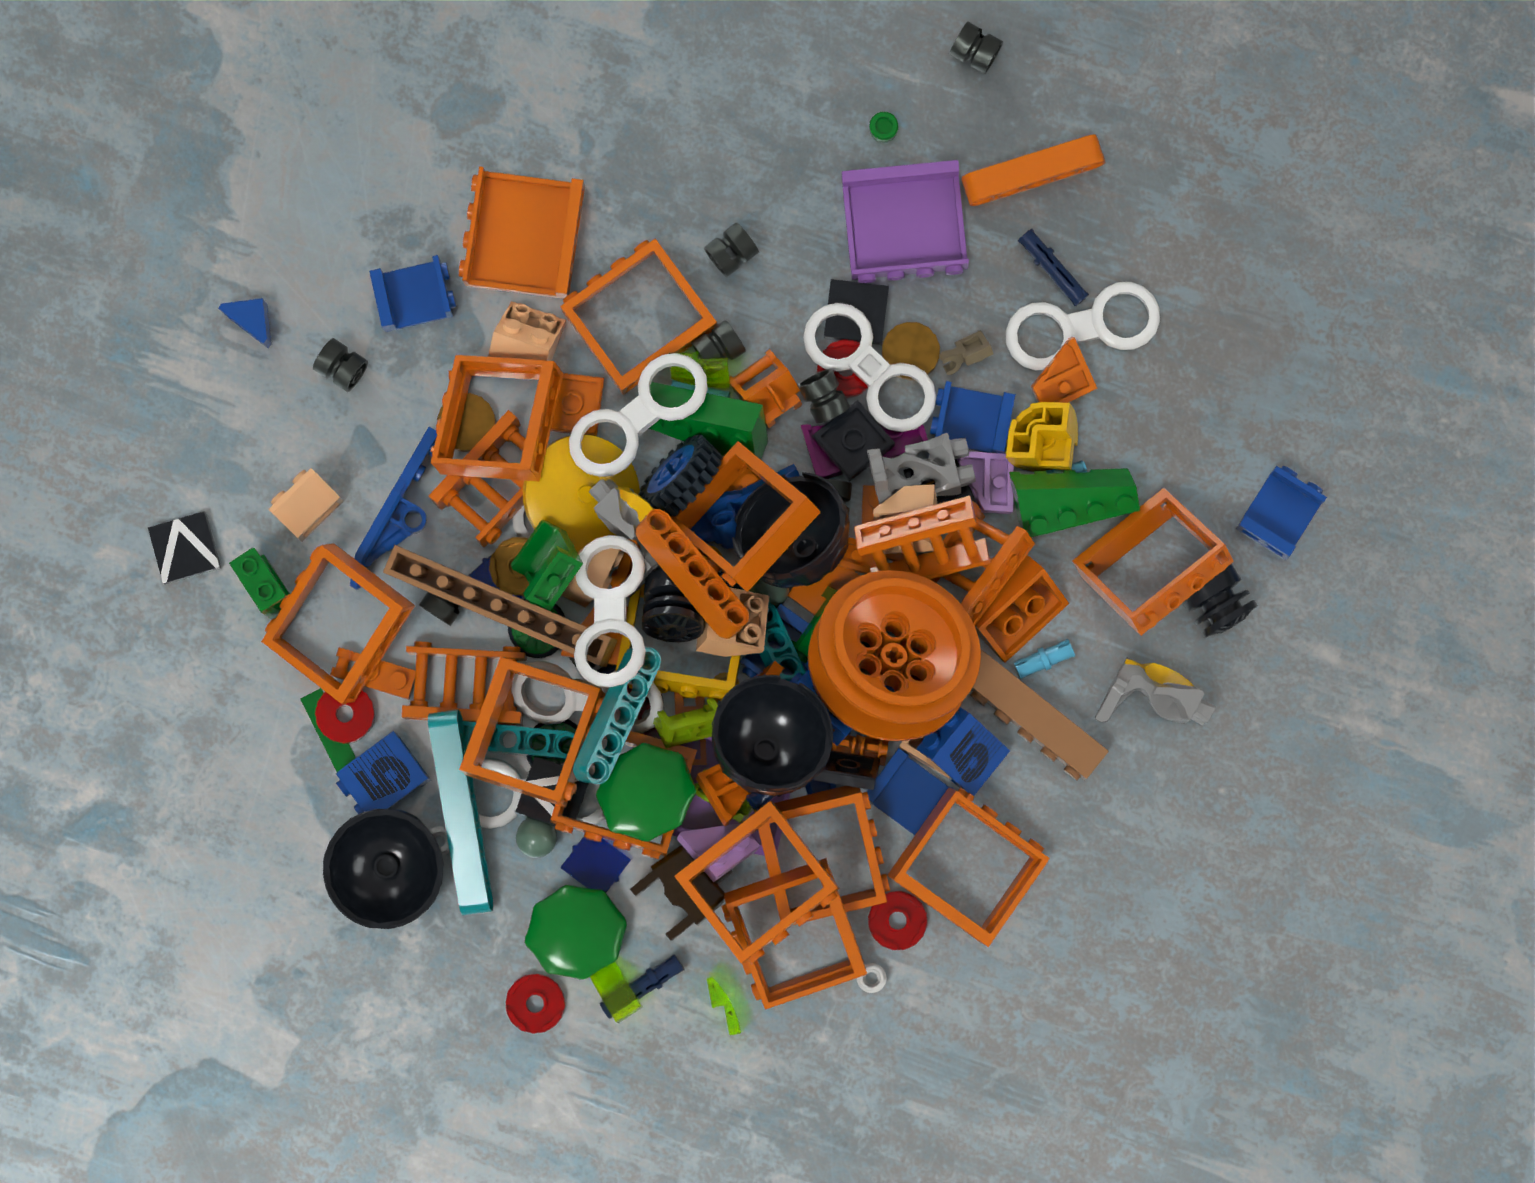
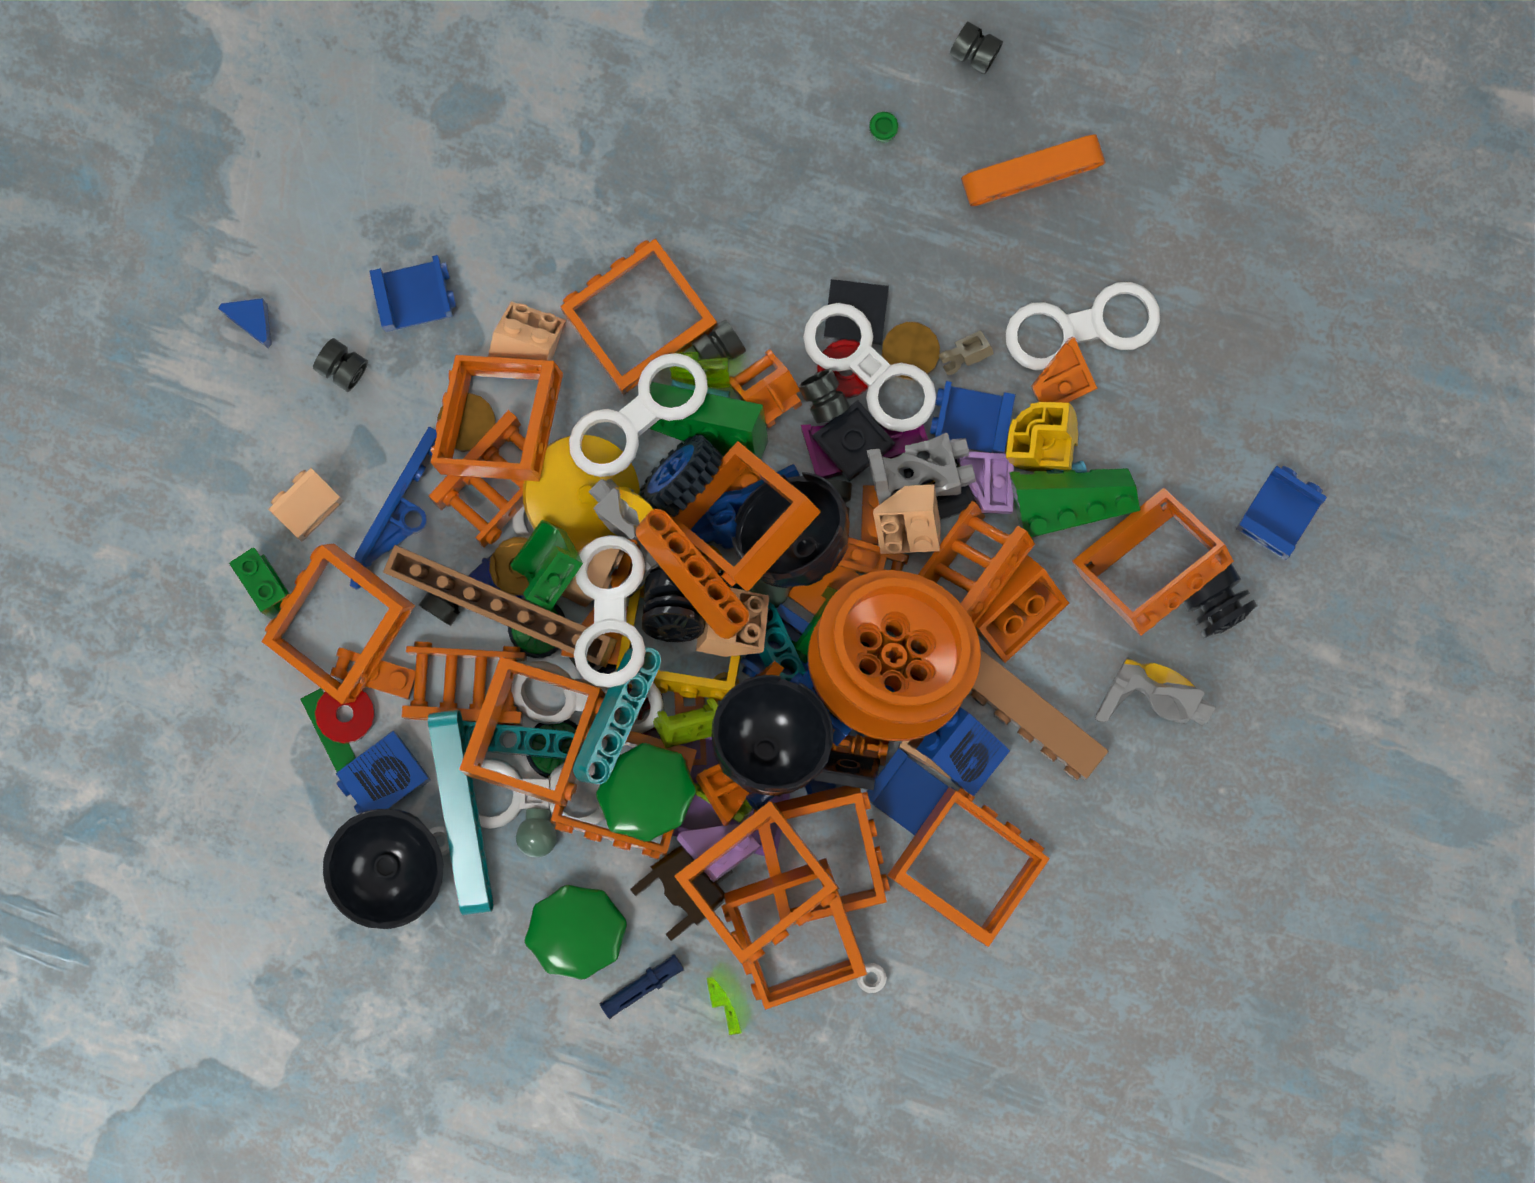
(184, 548): black tile -> none
(517, 1003): red tile -> none
(522, 234): orange panel -> none
(546, 774): black tile -> none
(577, 398): orange tile -> none
(595, 864): clear blue piece -> none
(616, 992): clear neon green slope -> none
(738, 242): pearl dark grey wheel -> none
(904, 221): medium lavender panel -> none
(915, 921): red tile -> none
(923, 524): orange fence -> none
(1044, 658): medium azure pin -> none
(1053, 267): dark blue pin -> none

